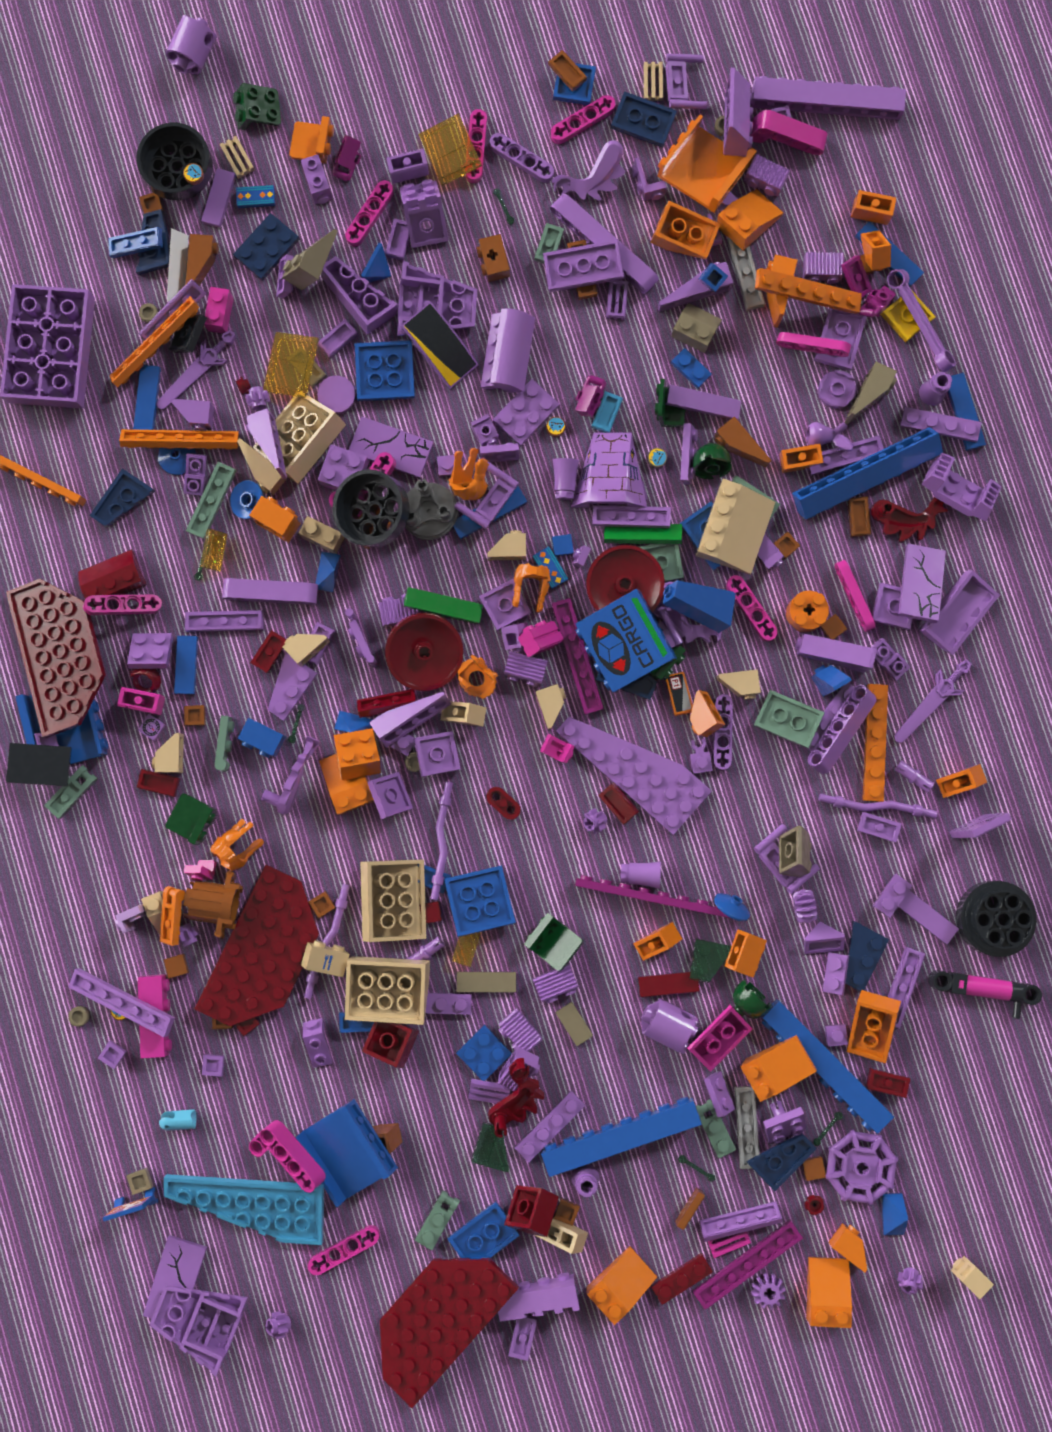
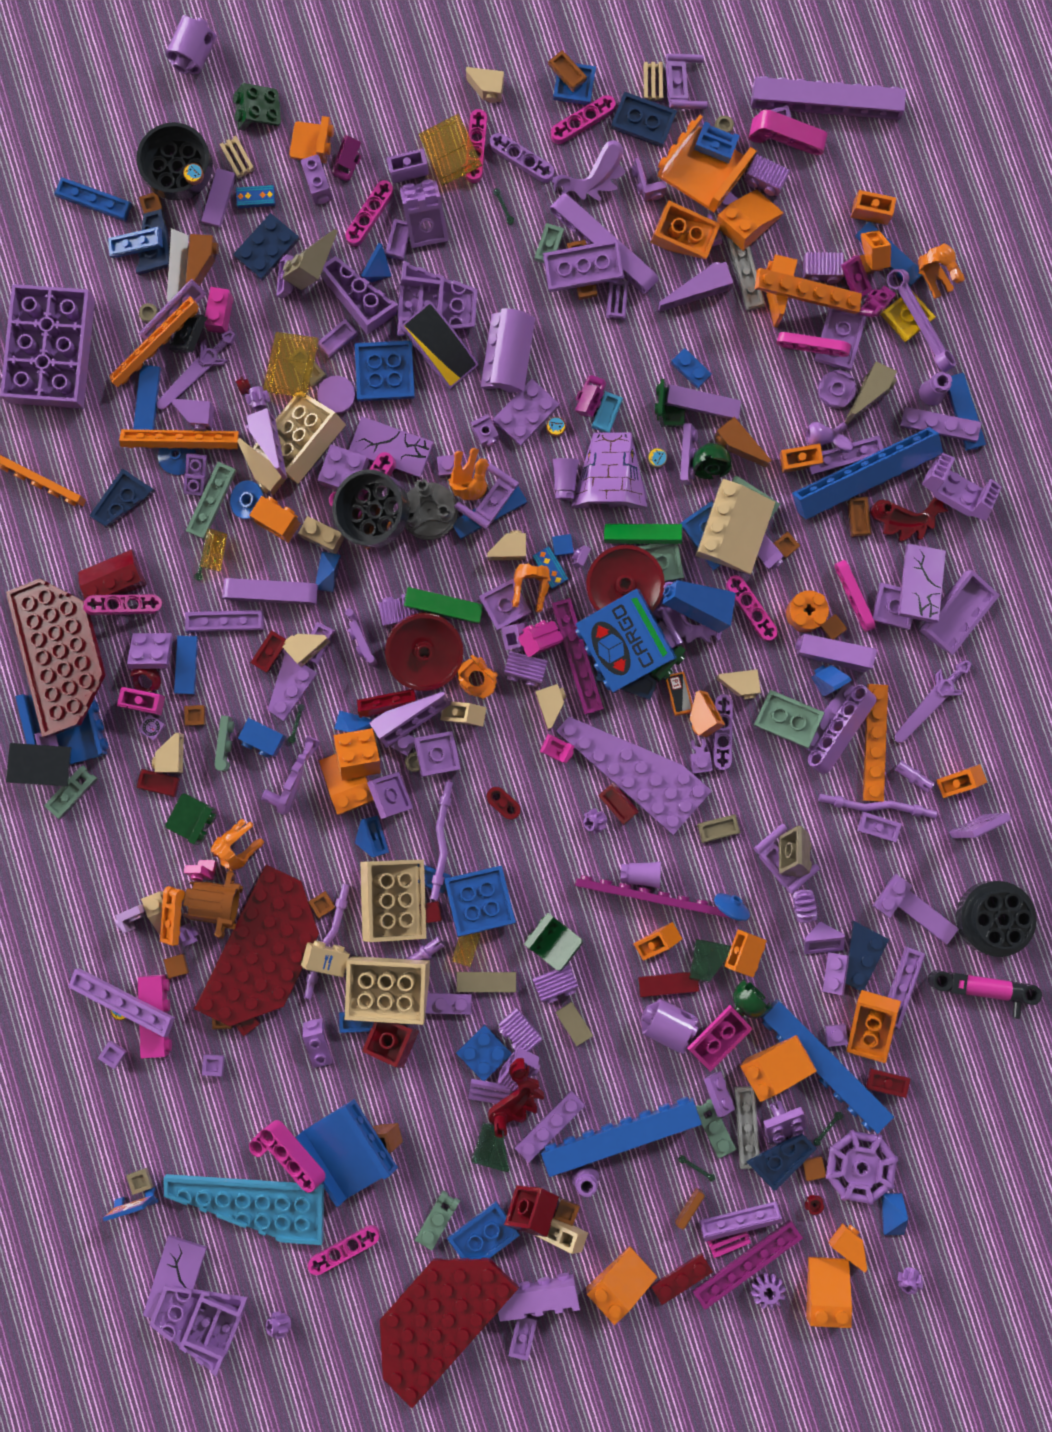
(79, 1016): dark tan tile -> none
(93, 199): none -> blue tile
(178, 1120): medium azure piece -> none
(371, 837): none -> blue slope
(486, 83): none -> tan slope
(493, 247): dark orange brick -> none
(500, 453): medium lavender plate -> none
(631, 516): medium lavender plate -> none
(696, 327): dark tan slope -> none
(713, 277): blue brick -> none
(716, 143): none -> blue plate
(718, 828): none -> dark tan tile
(737, 115): medium lavender slope -> none
(889, 660): medium lavender slope -> none
(931, 269): none -> orange piece
(971, 1277): tan brick -> none

